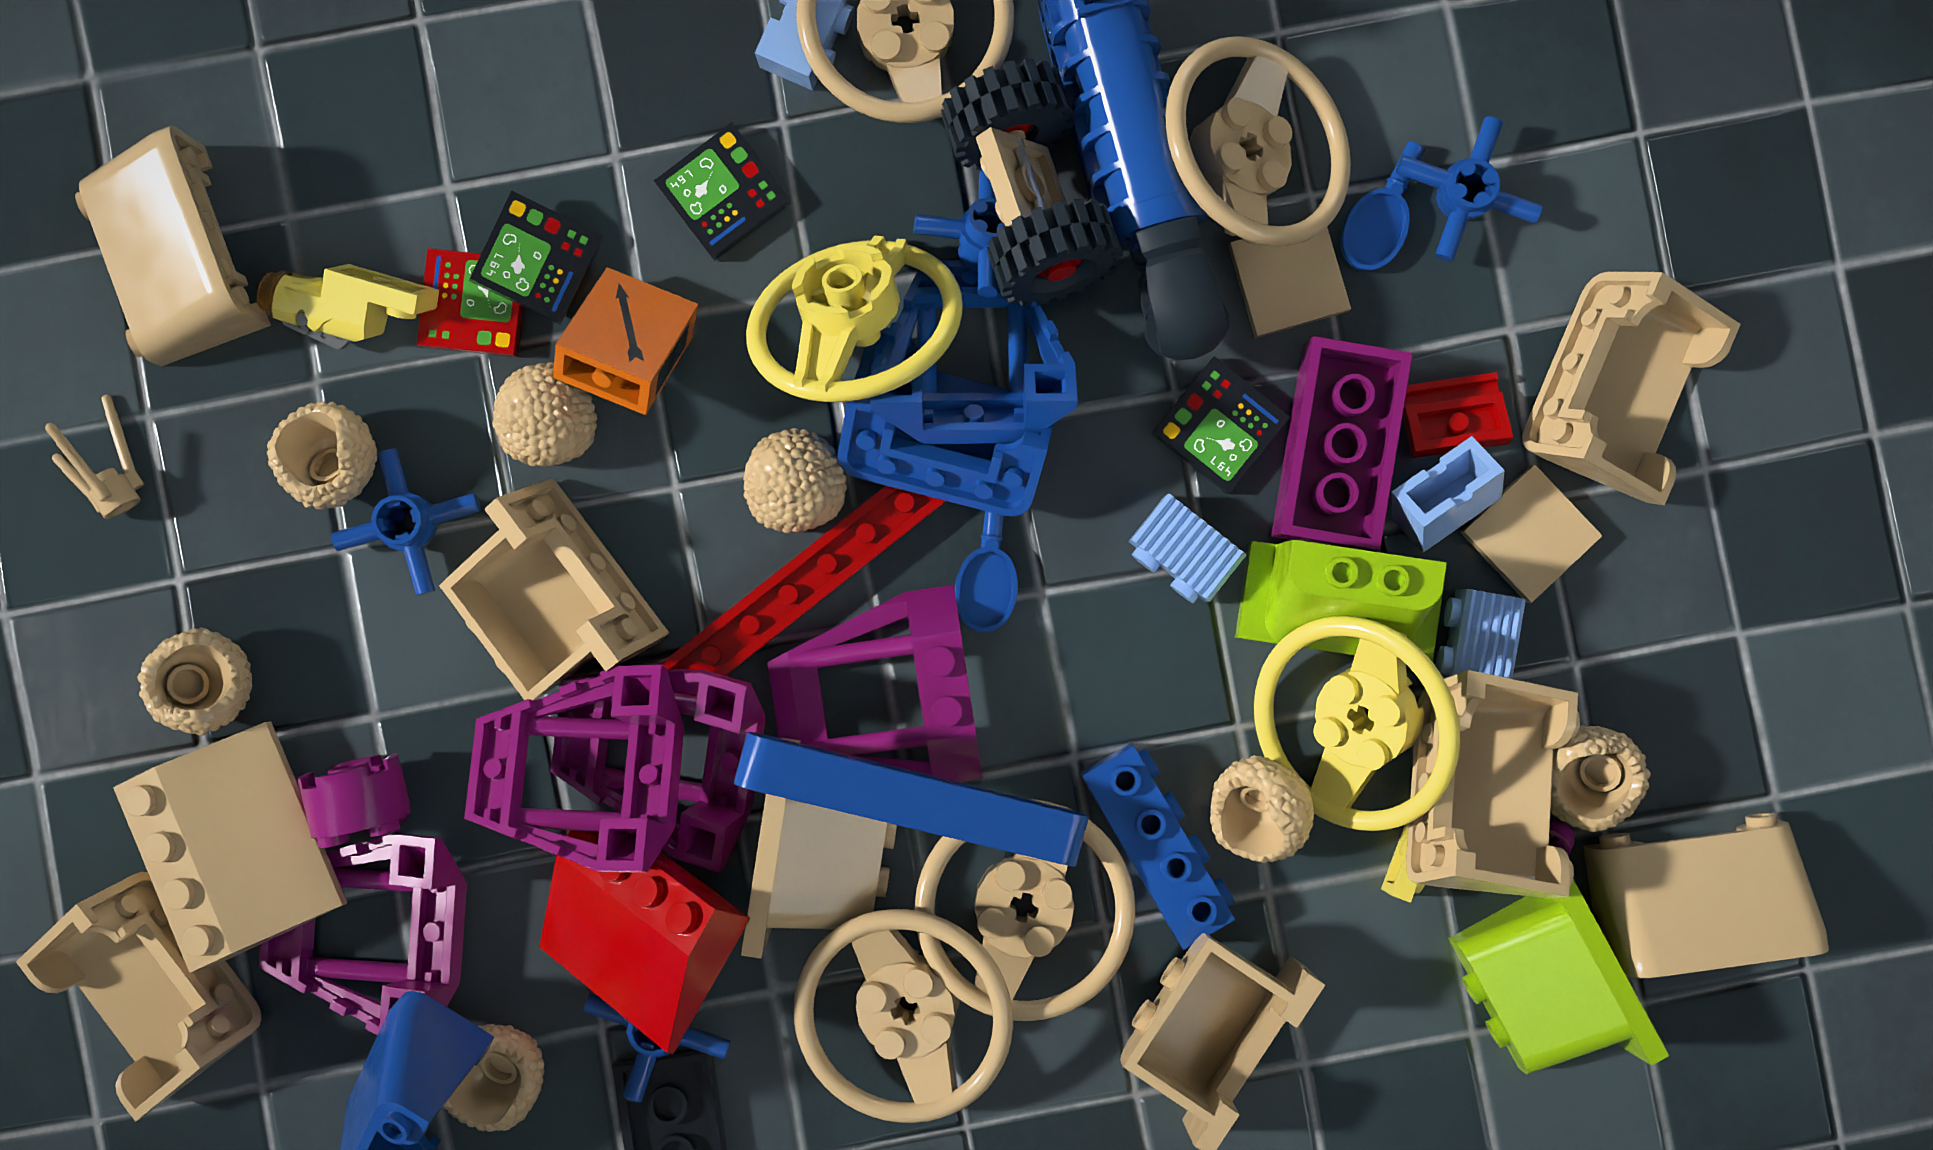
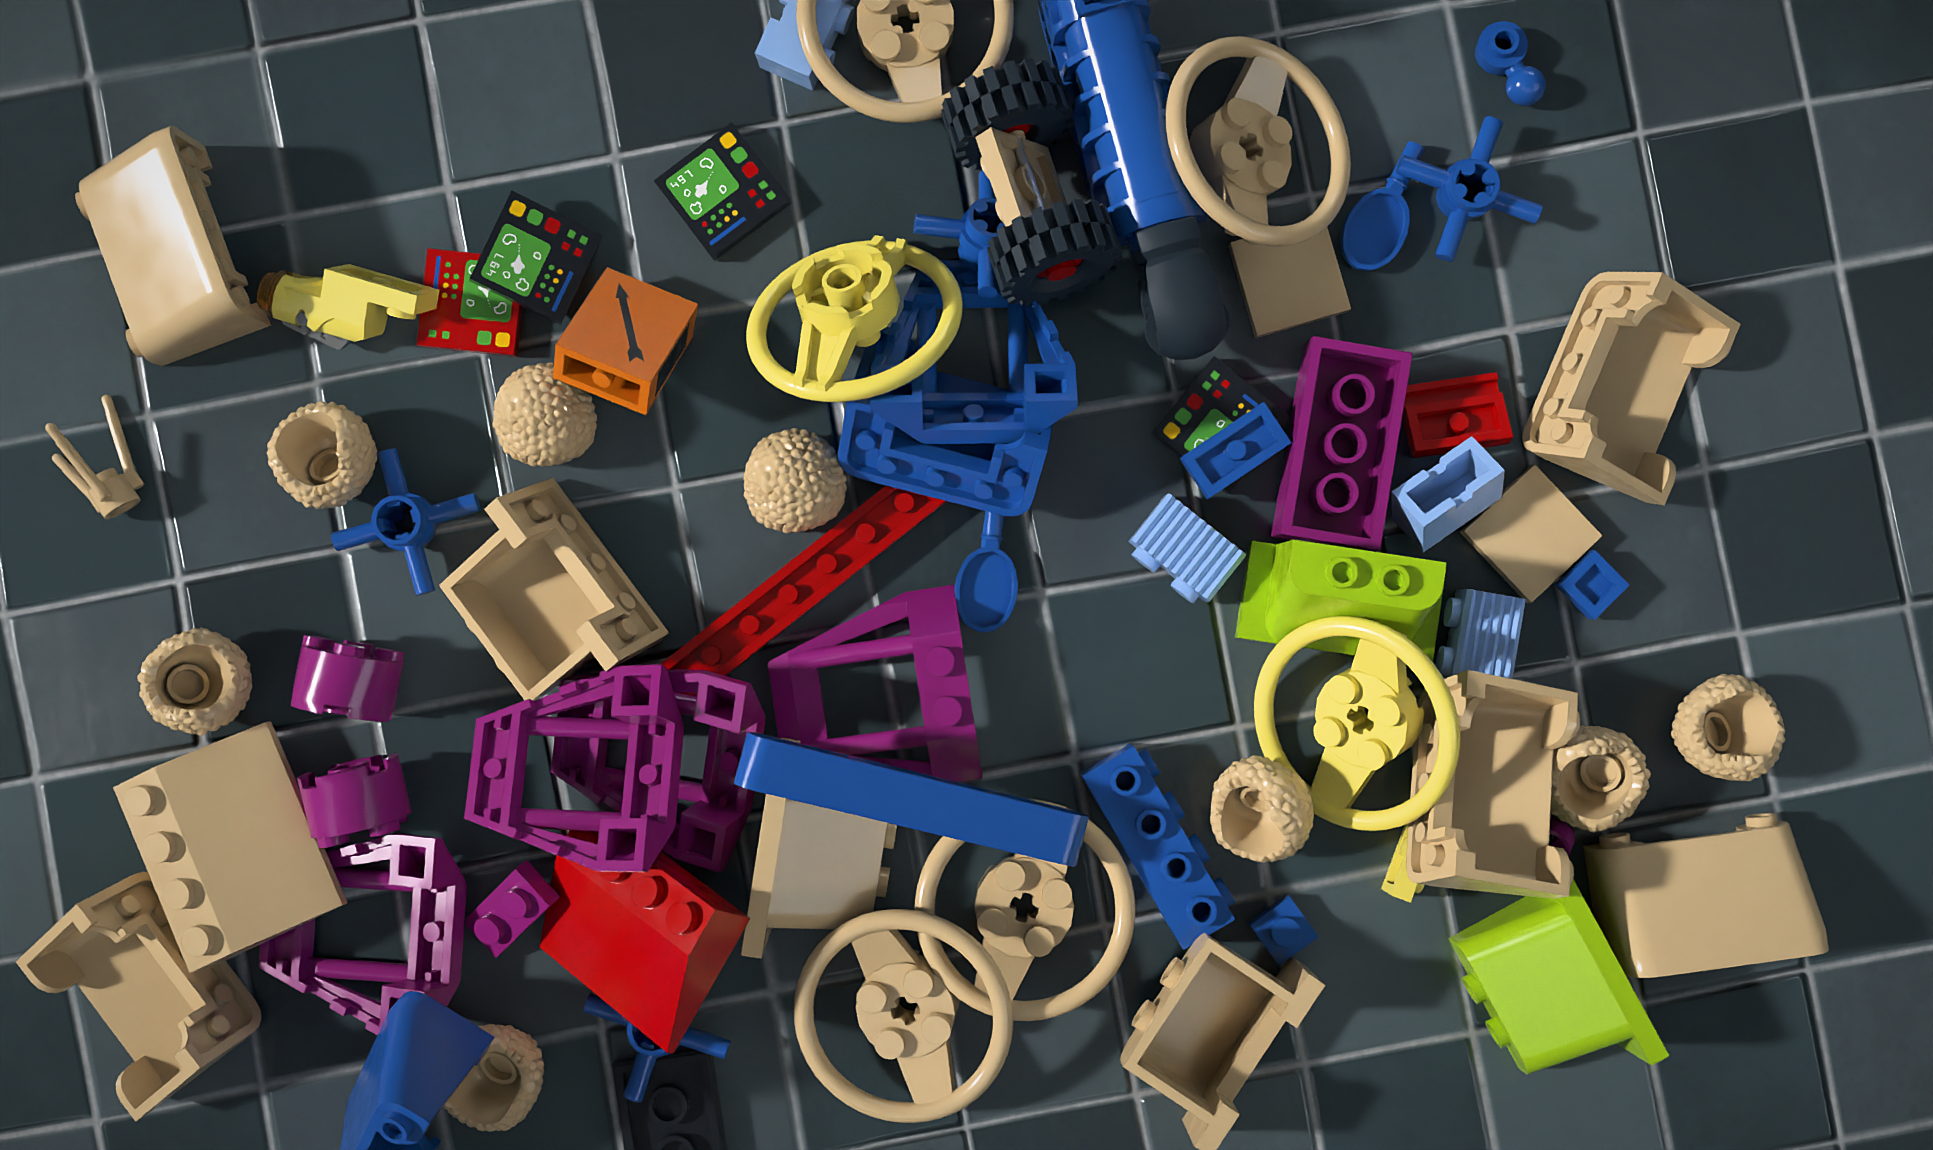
(347, 679): none -> magenta brick
(511, 908): none -> magenta plate
(1235, 450): none -> blue plate
(1283, 929): none -> blue plate
(1524, 83): none -> blue plate
(1592, 584): none -> blue plate
(1729, 728): none -> tan hair

